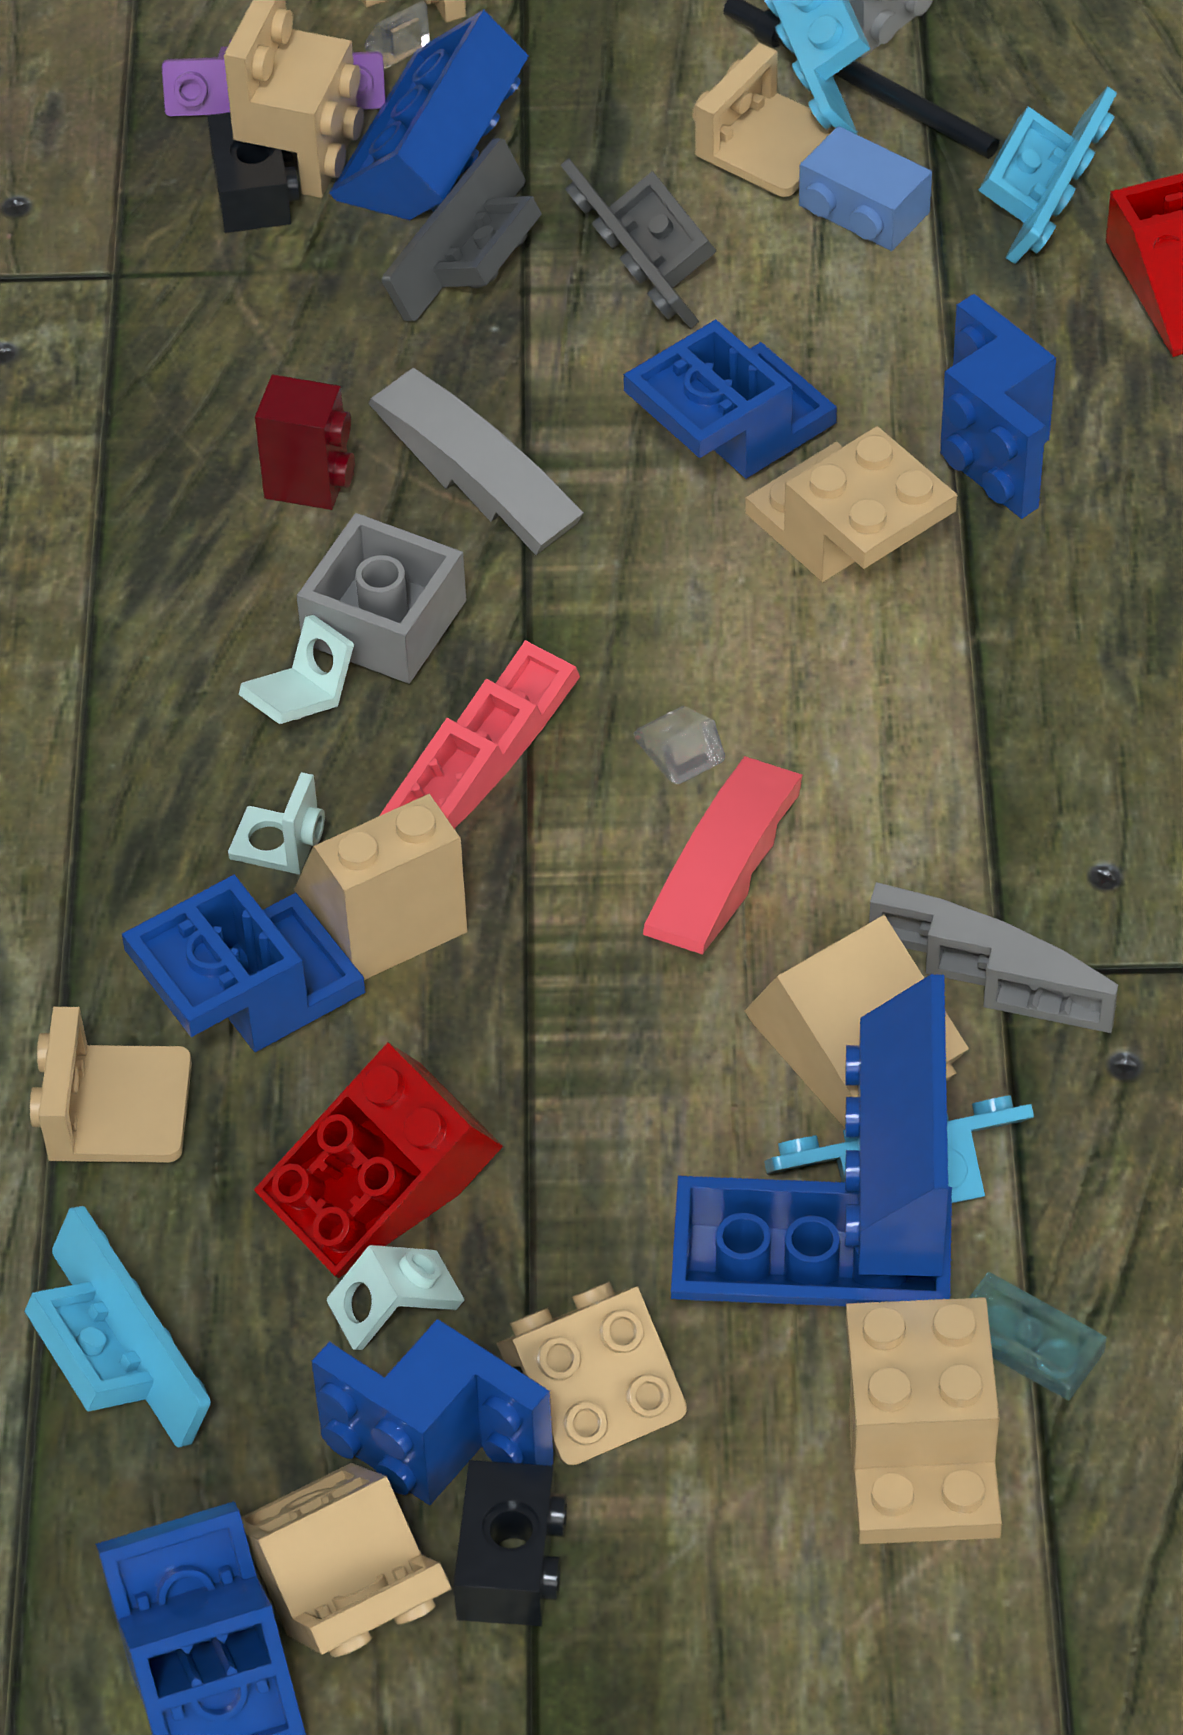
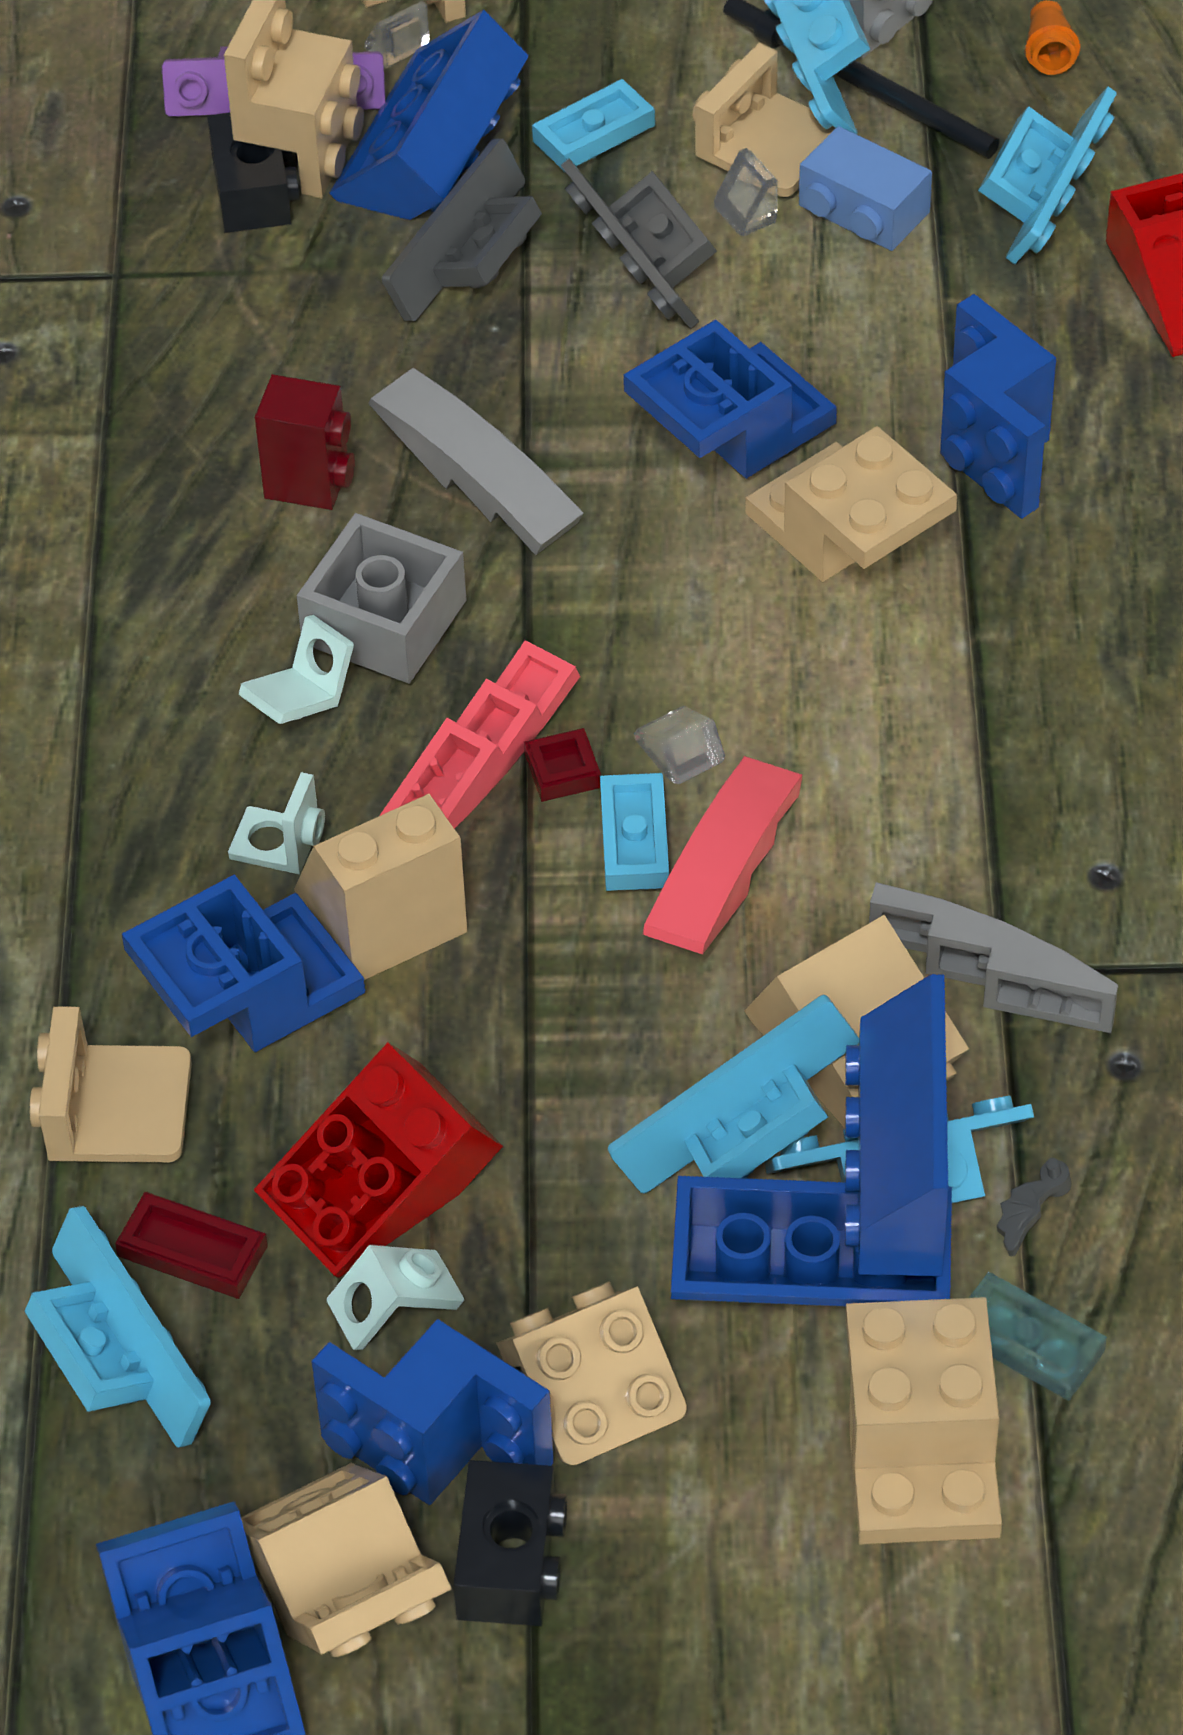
(191, 1245): none -> dark red tile
(562, 764): none -> dark red tile
(594, 124): none -> medium azure plate
(634, 831): none -> medium azure plate
(743, 1107): none -> medium azure bracket
(748, 195): none -> clear slope
(1025, 1204): none -> dark grey piece
(1051, 40): none -> orange cone

